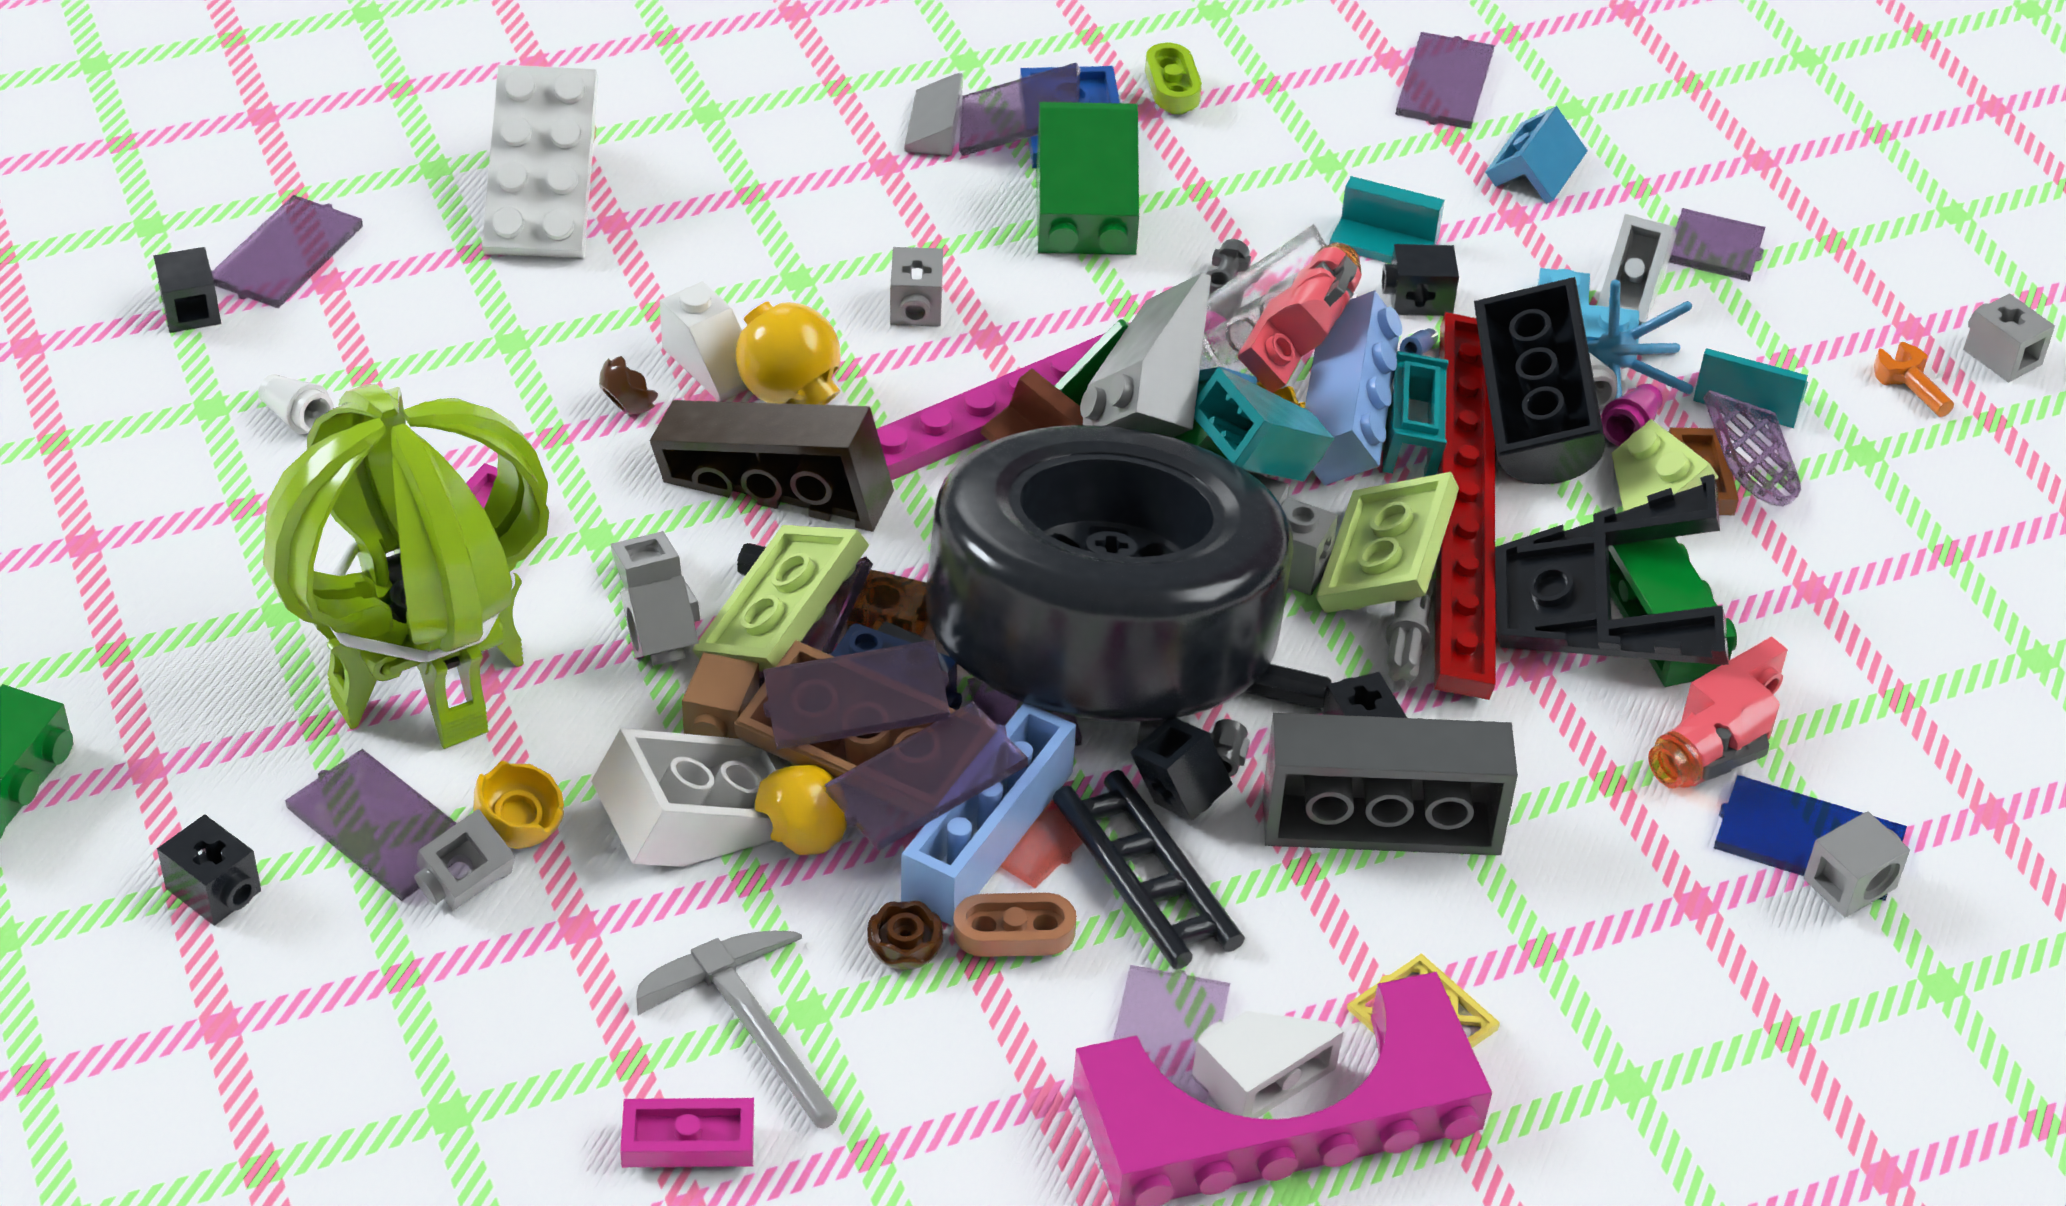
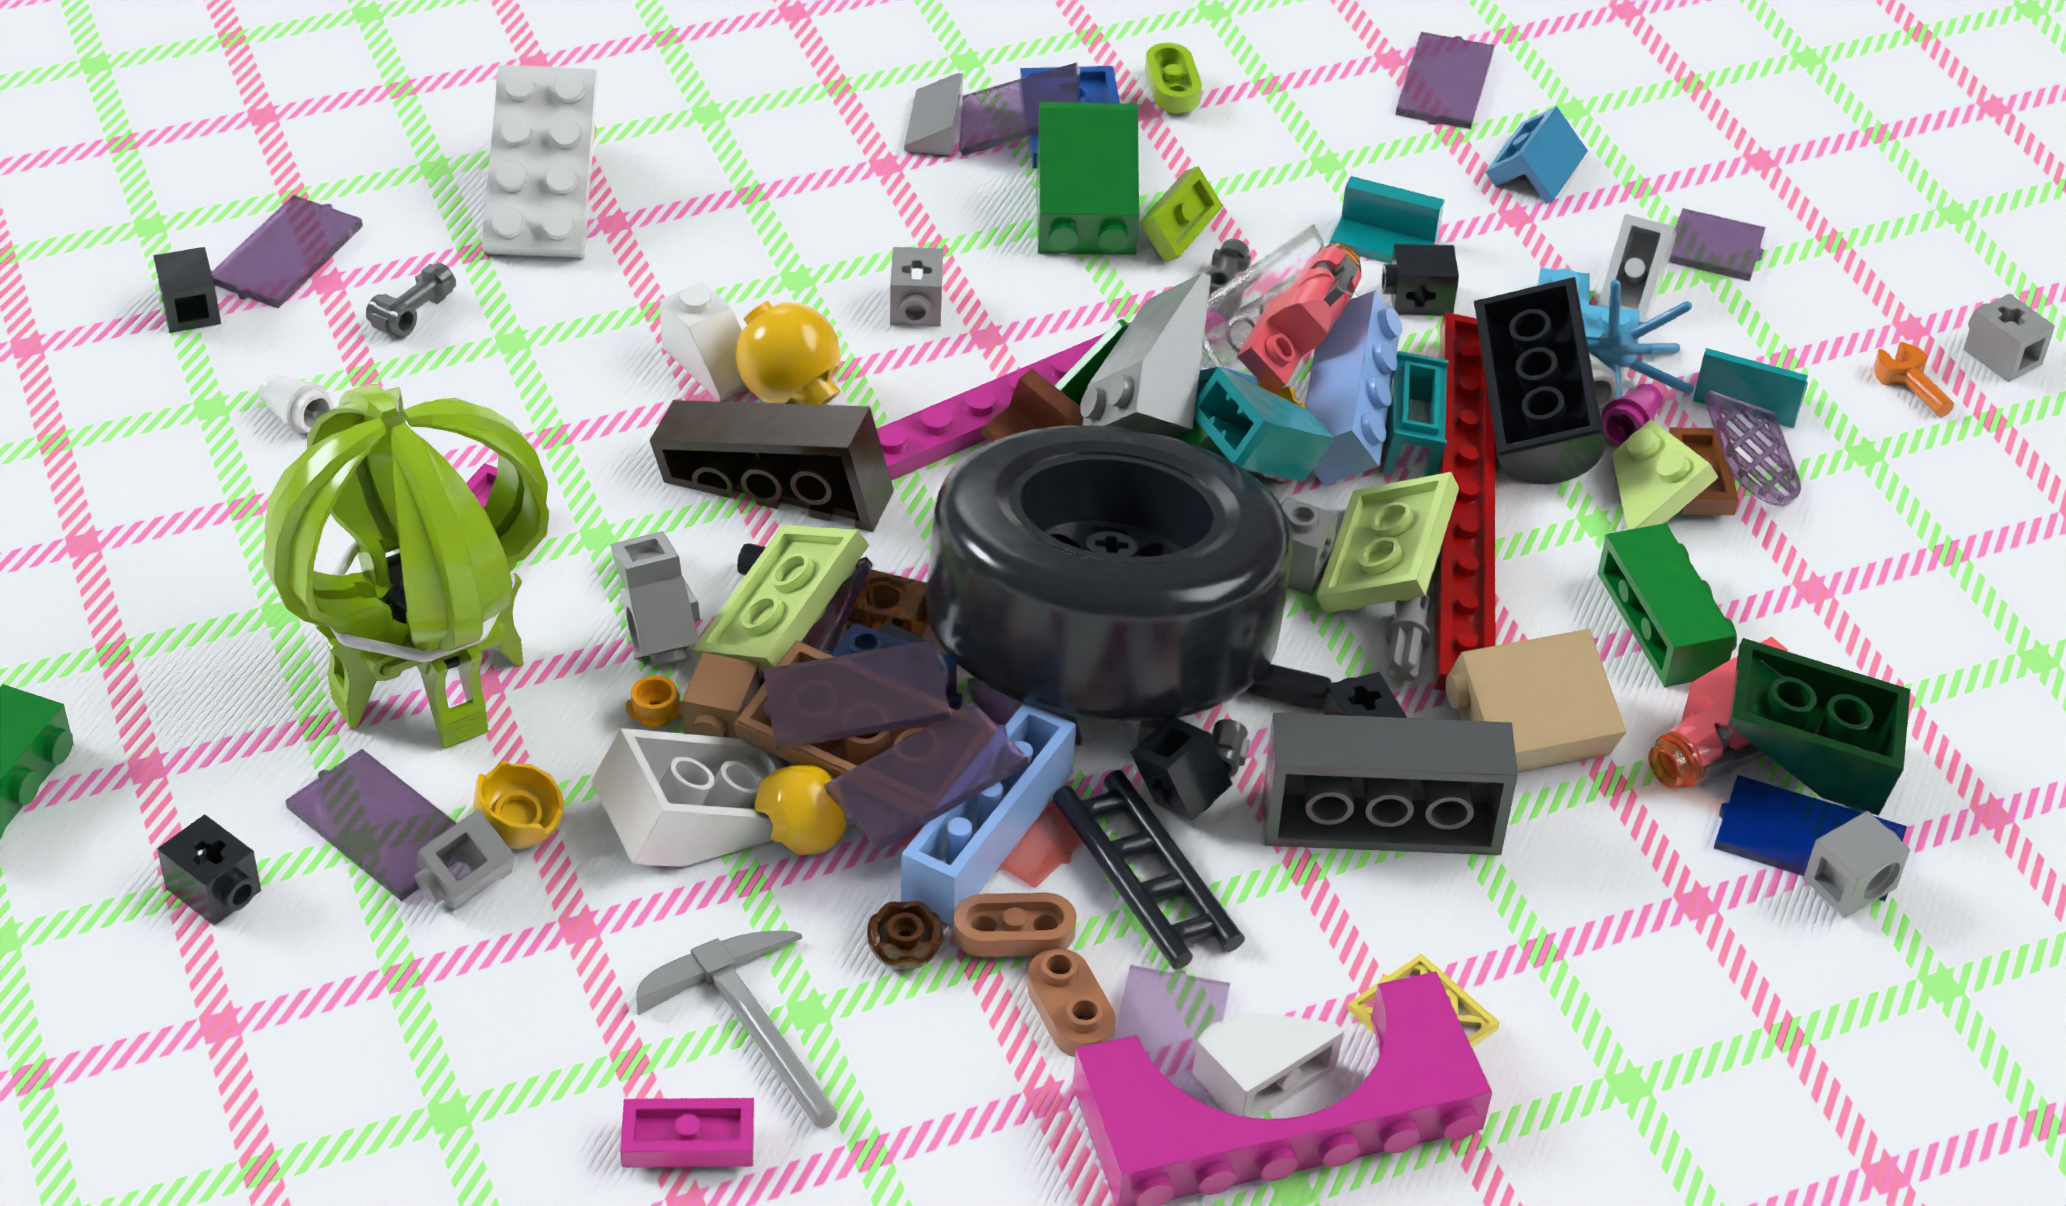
(400, 313): none -> dark grey bar
(626, 387): reddish brown plate -> none
(654, 702): none -> light orange plate
(1062, 993): none -> nougat plate
(1181, 214): none -> lime plate
(1419, 342): medium blue piece -> none
(1549, 692): none -> tan brick
(1558, 590): black wing -> none
(1822, 723): none -> dark green slope

